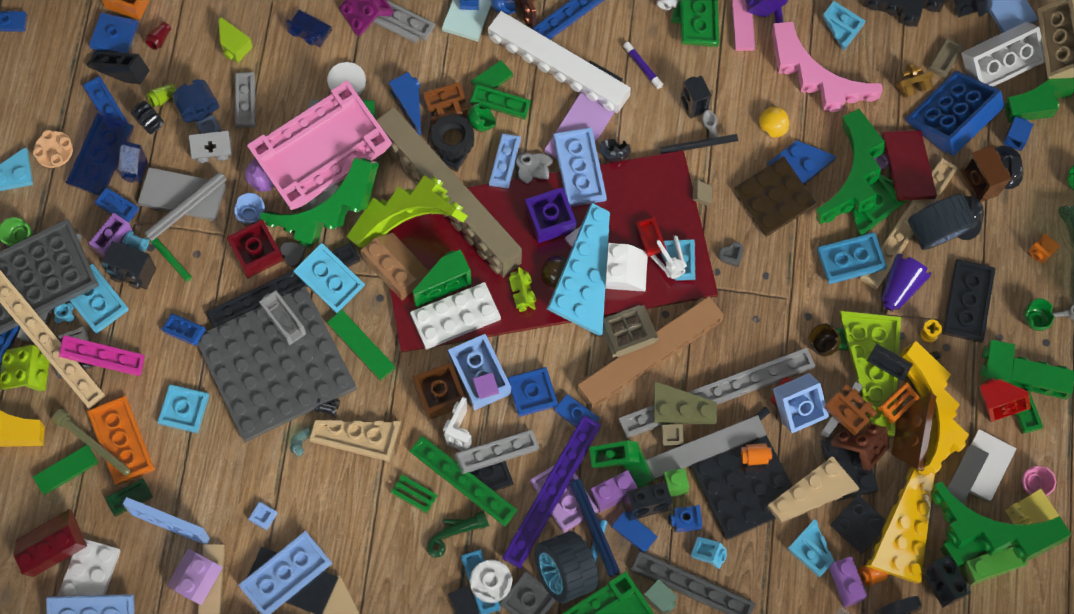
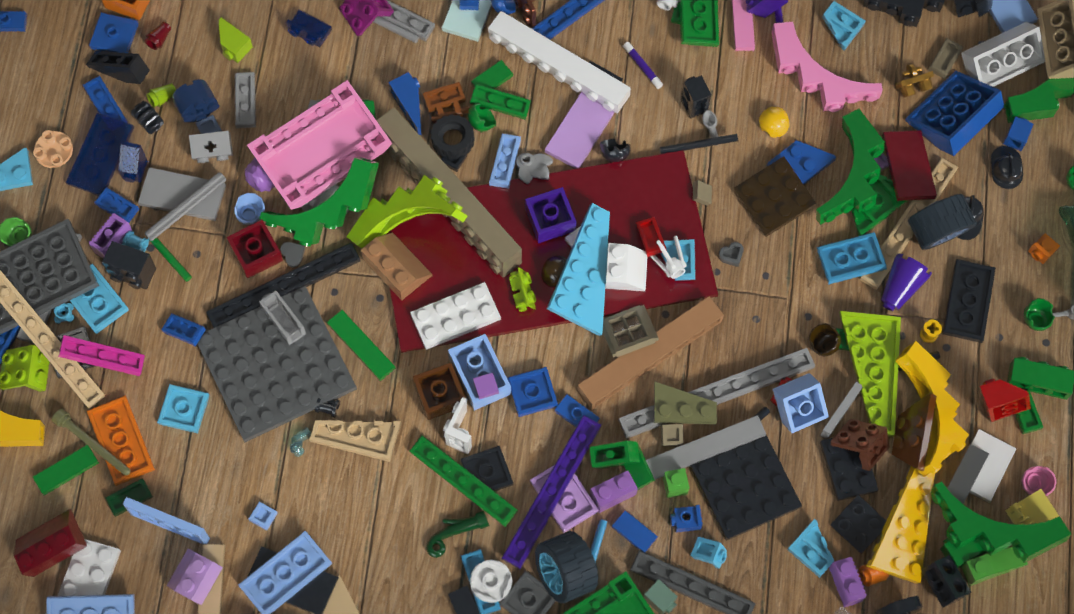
(329, 278): medium azure plate -> none
(344, 72): white tile -> none
(399, 484): green tile -> none
(446, 277): green slope -> none
(497, 451): light grey tile -> none
(579, 167): light blue tile -> none
(595, 528): dark blue axle -> none
(647, 501): black brick -> none
(756, 454): orange brick -> none
(819, 487): tan wing -> none
(847, 413): dark orange plate -> none
(887, 412): orange tile -> none
(889, 362): black tile -> none
(985, 173): reddish brown brick -> none
(998, 361): green brick -> none

